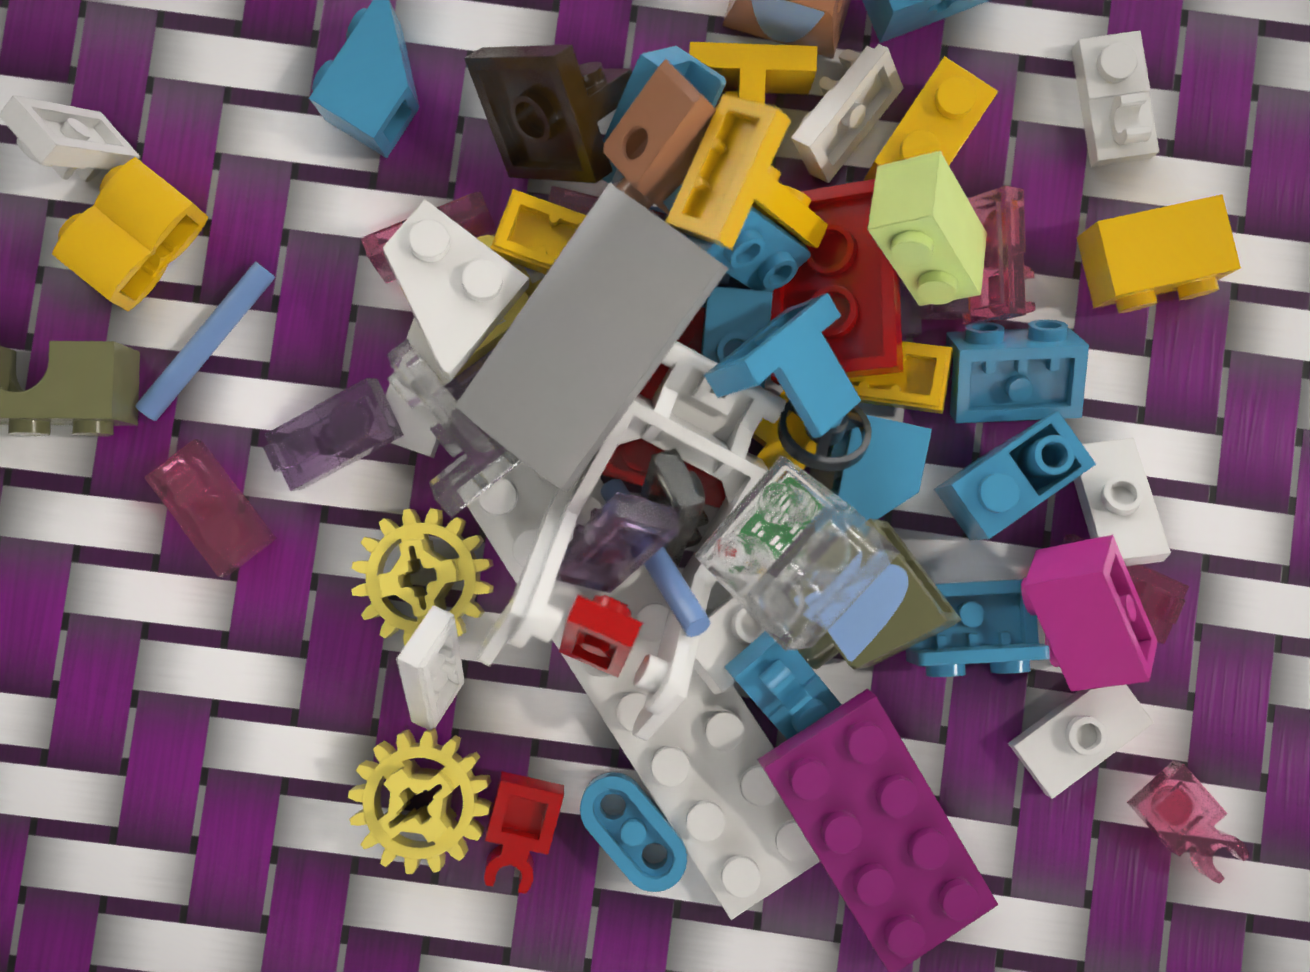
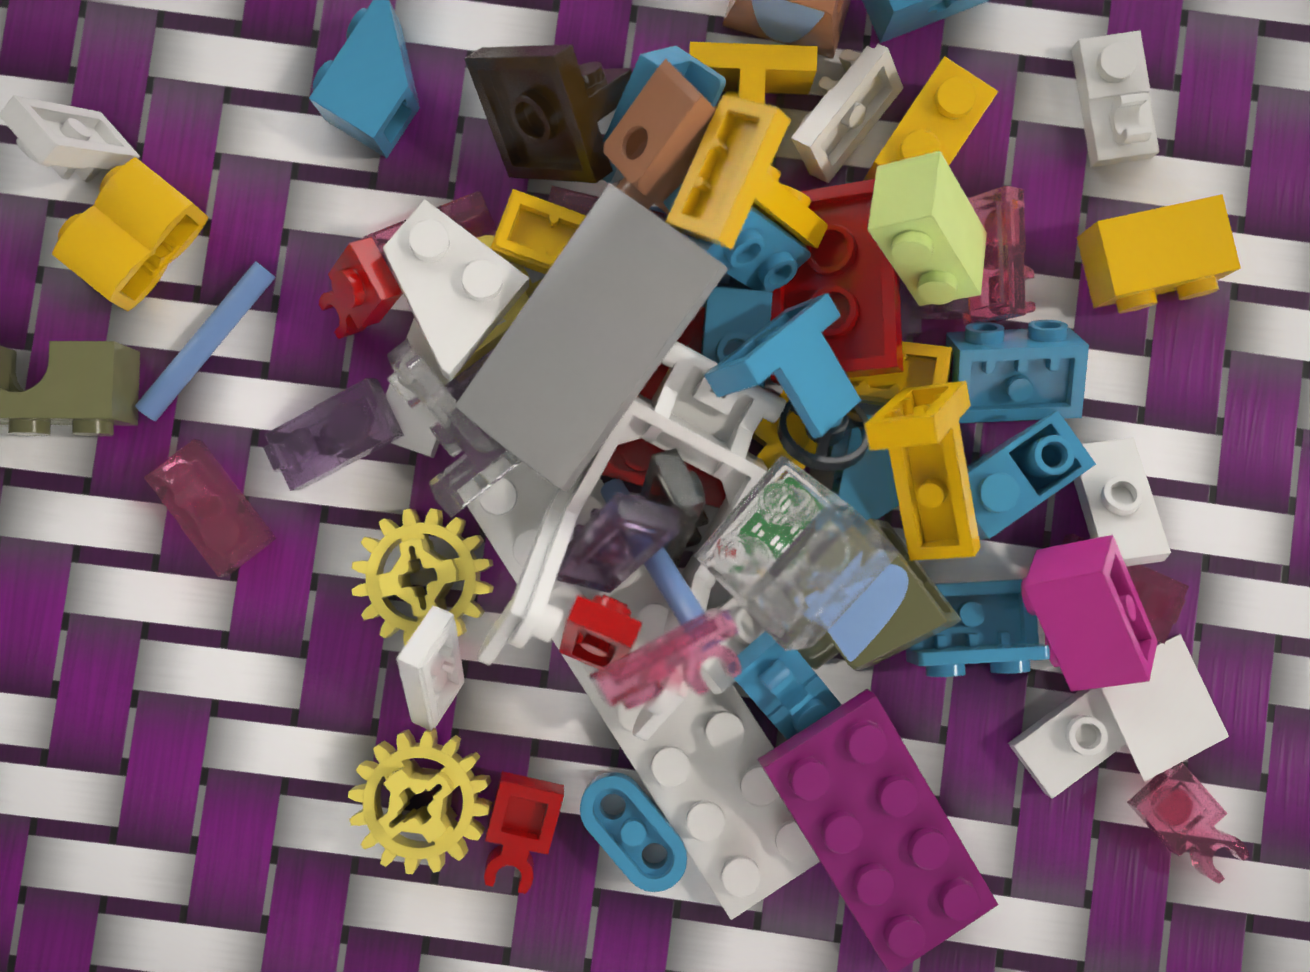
(360, 288): none -> red plate
(638, 674): none -> clear pink plate
(929, 469): none -> yellow bracket
(1169, 714): none -> white sticker

